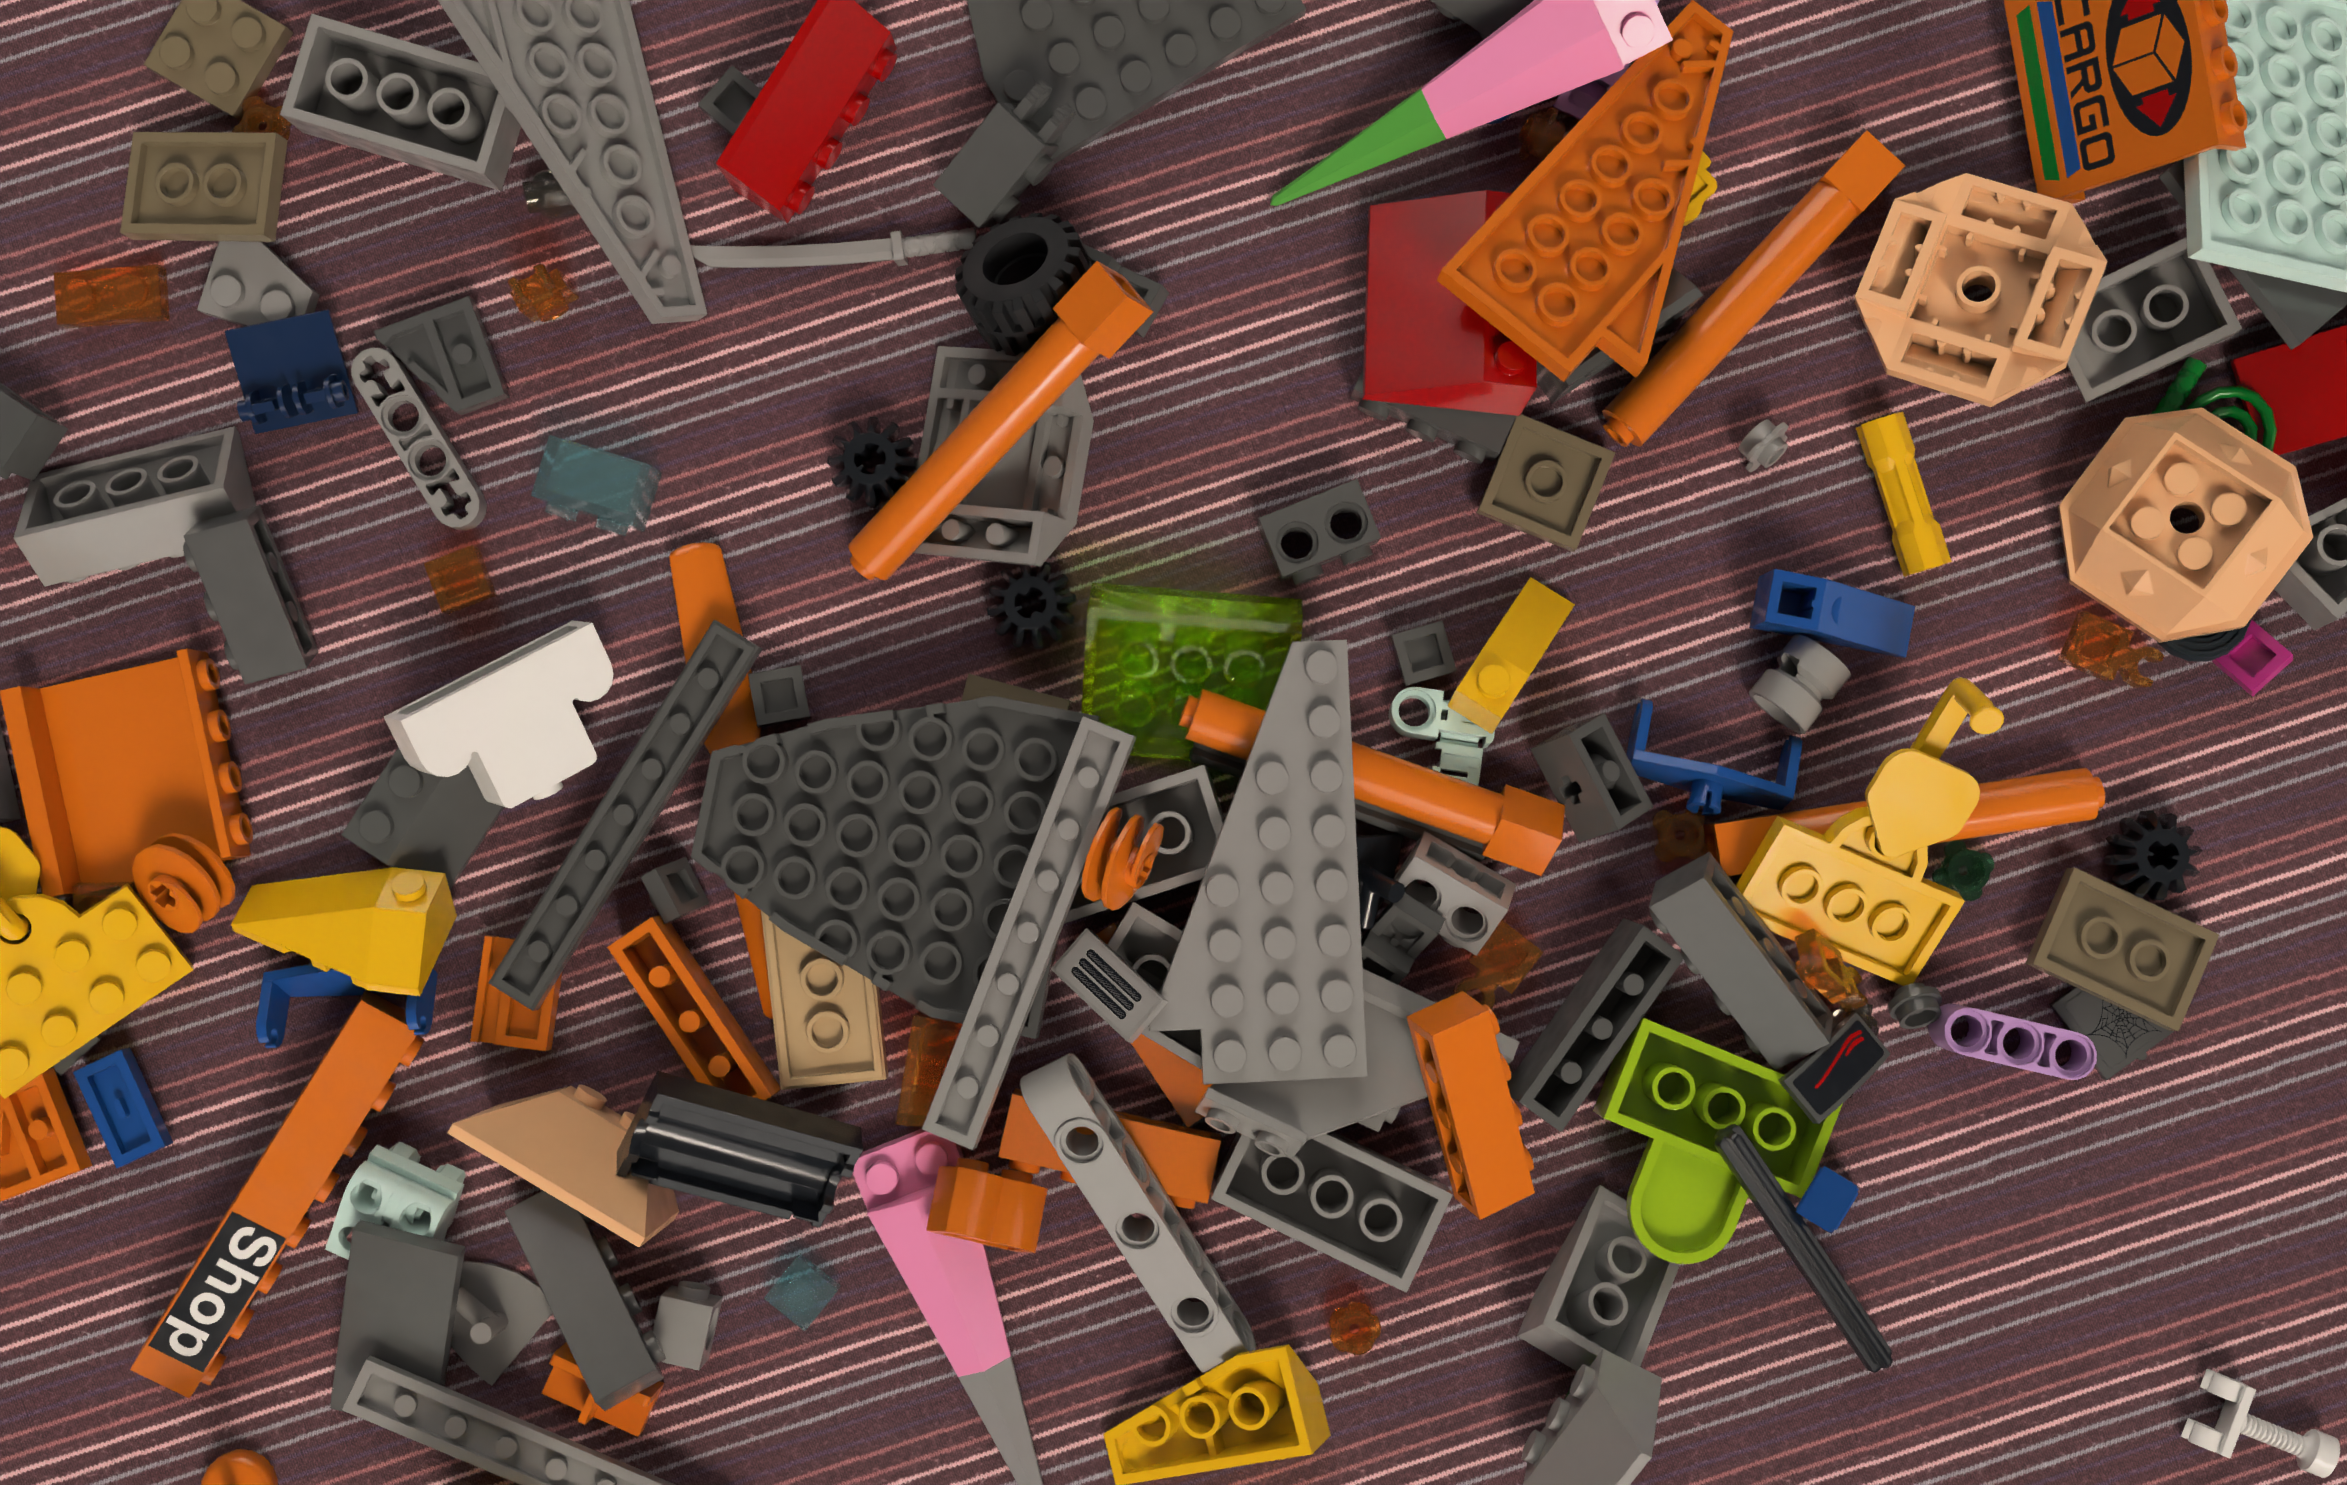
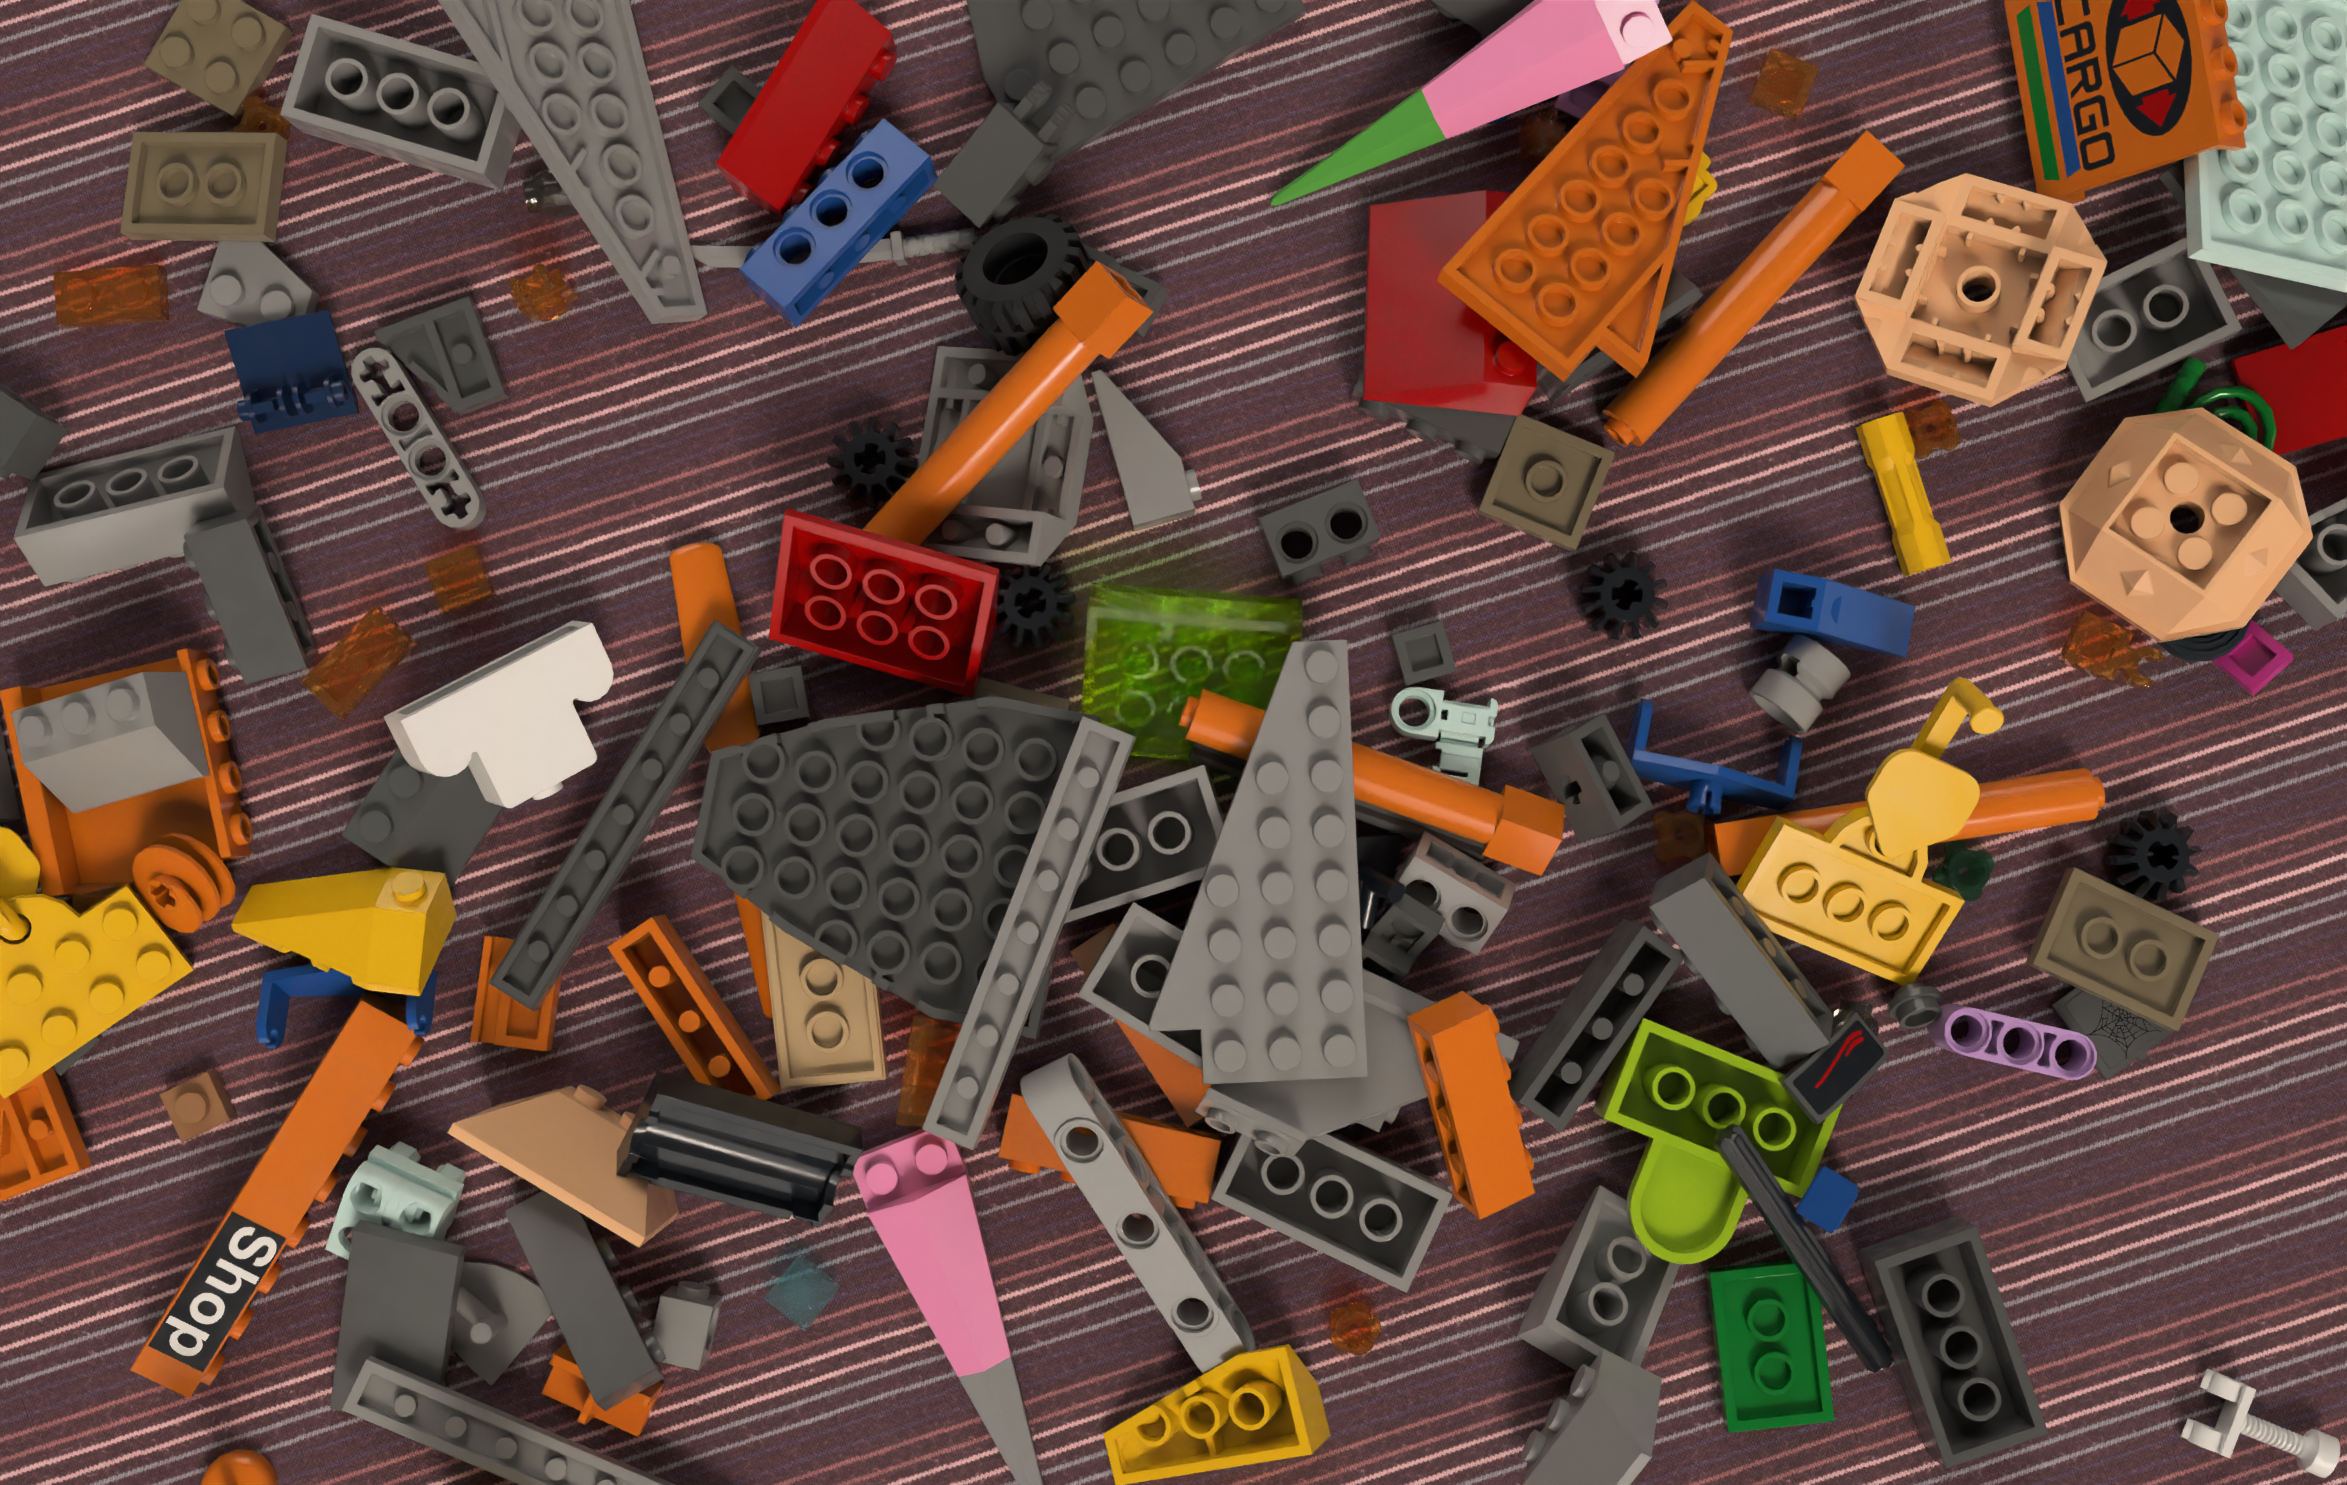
(113, 740): none -> light grey slope
(123, 1107): blue plate -> none
(198, 1105): none -> medium nougat plate
(359, 662): none -> clear orange plate
(597, 485): clear light blue piece -> none
(674, 890): dark grey plate -> none
(837, 249): none -> blue brick
(883, 603): none -> red slope
(987, 1207): orange brick -> none
(1109, 985): light grey tile -> none
(1116, 864): orange piece -> none
(1147, 466): none -> light grey slope
(1501, 962): clear orange plate -> none
(1510, 655): yellow slope -> none
(1631, 614): none -> black gear
(1764, 444): light grey plate -> none
(1768, 1347): none -> green plate
(1783, 84): none -> clear orange plate
(1824, 970): clear orange plate -> none
(1944, 425): none -> clear orange plate
(1952, 1342): none -> dark grey brick

